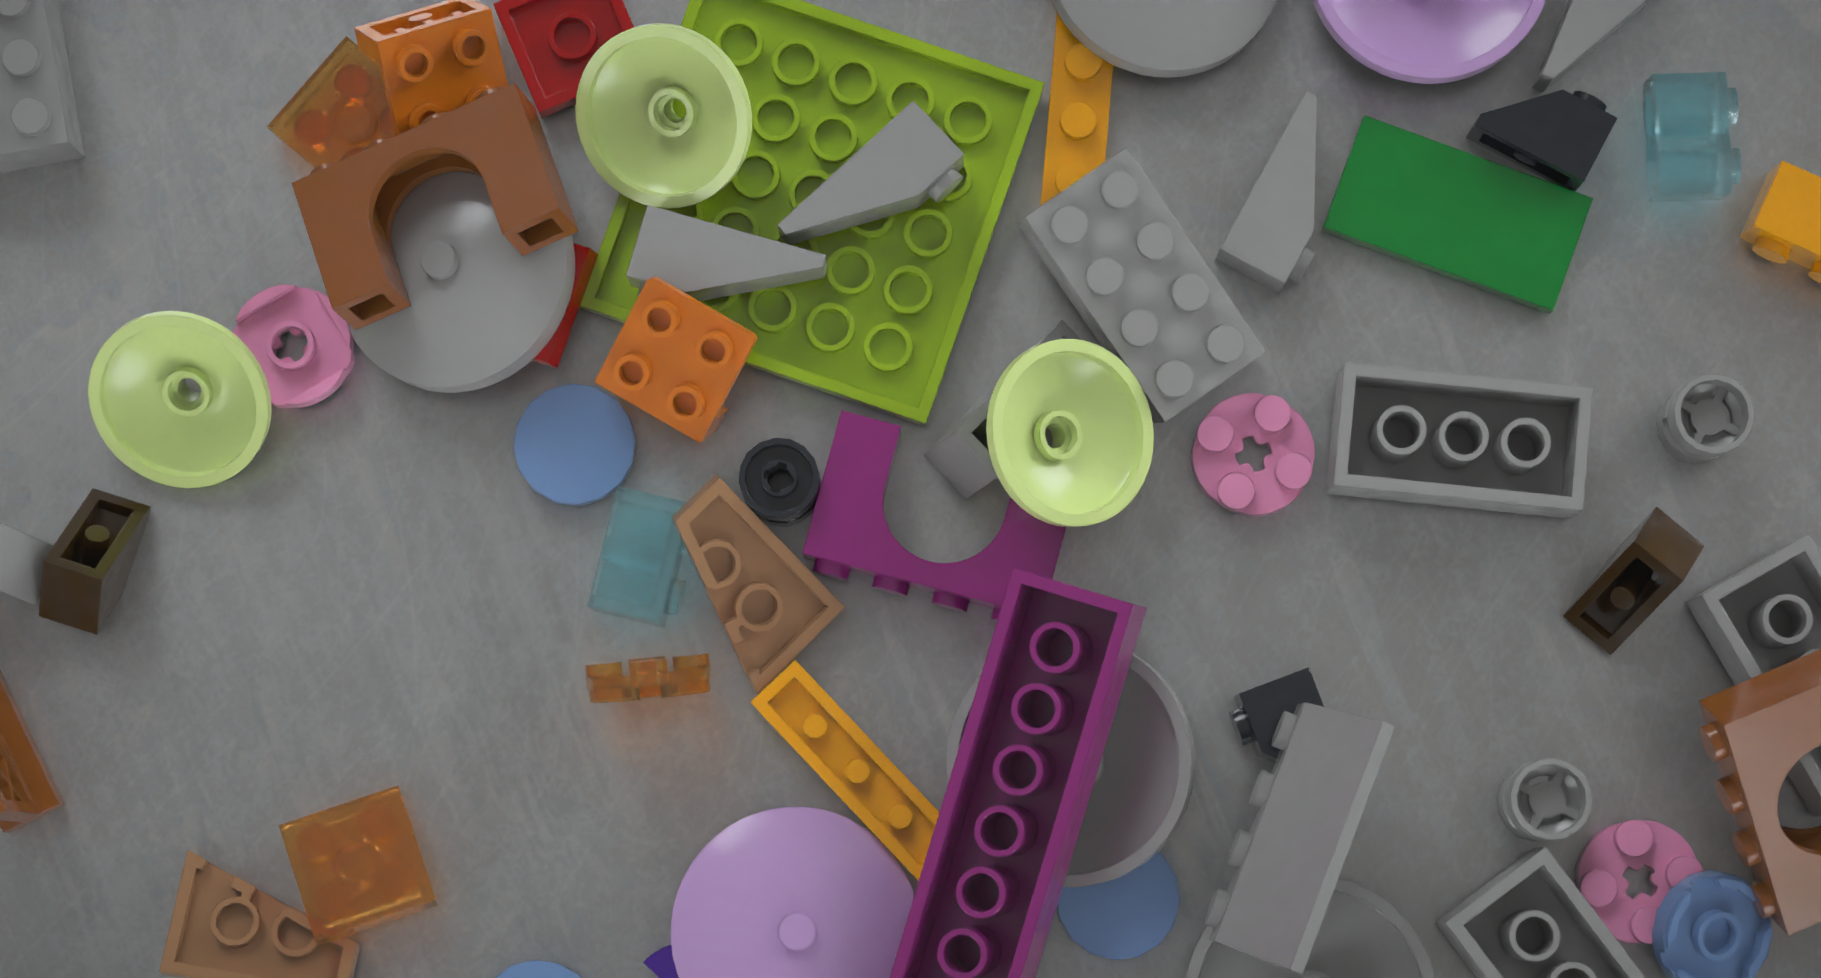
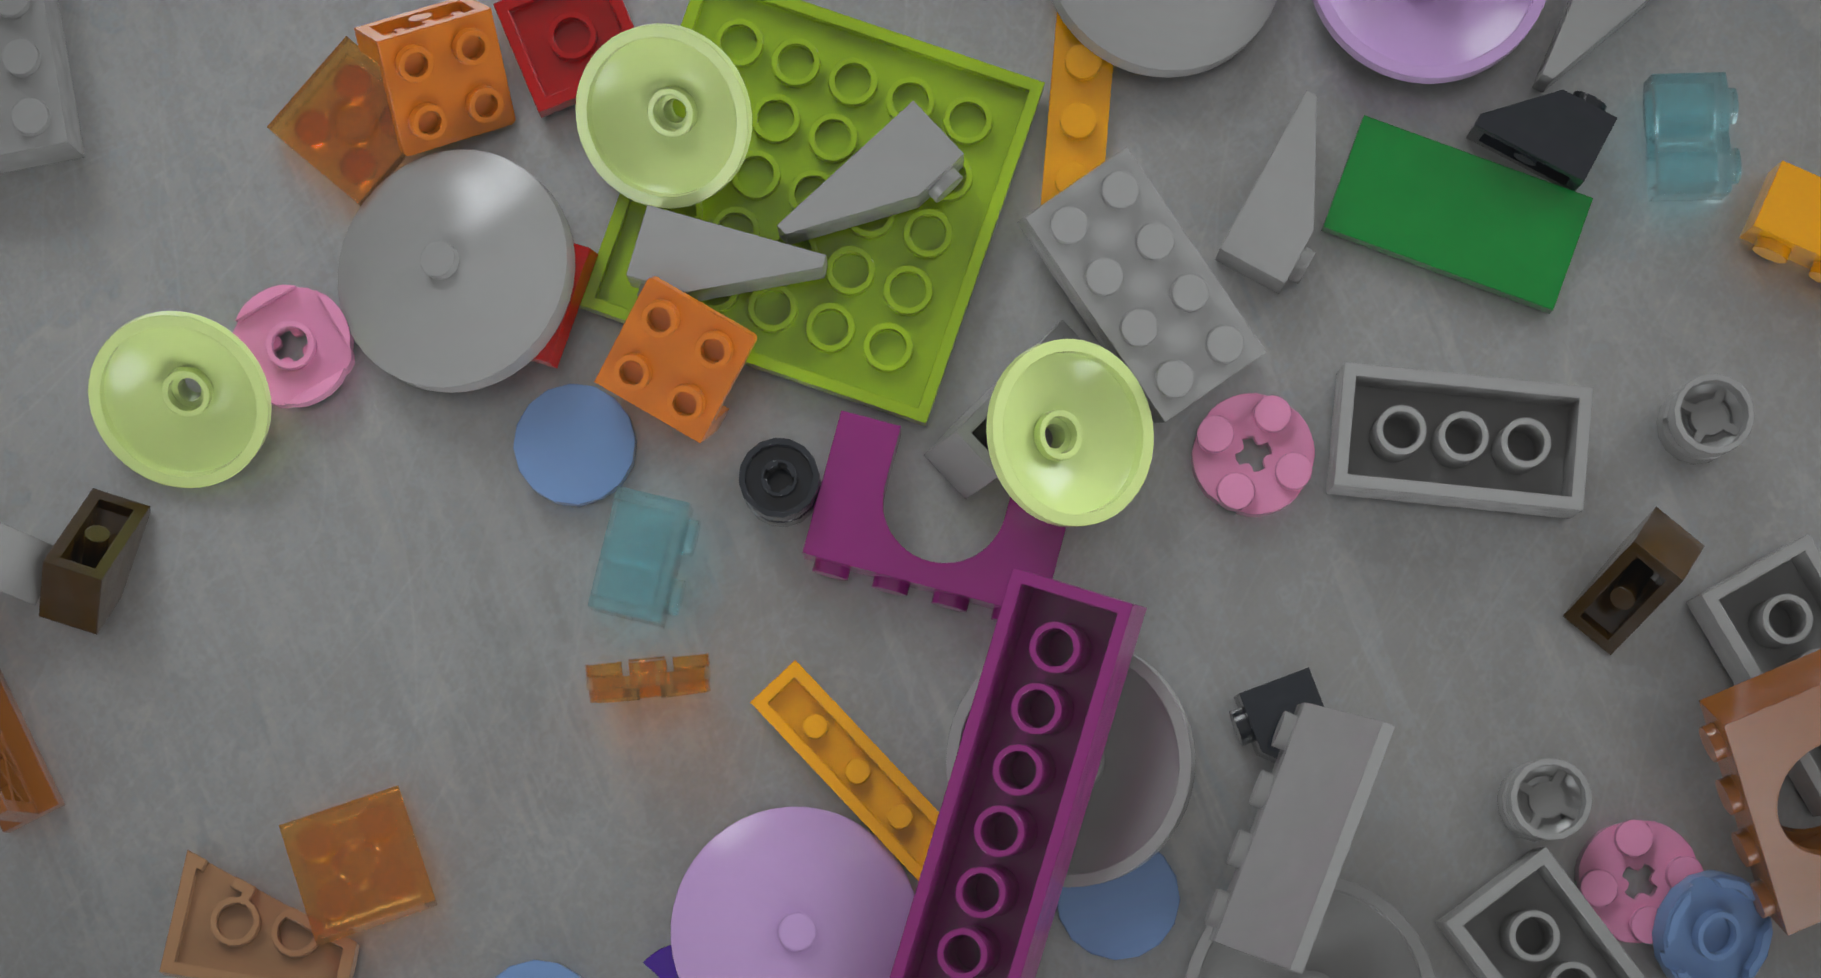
(355, 200): dark orange arch -> none
(753, 581): medium nougat wing -> none

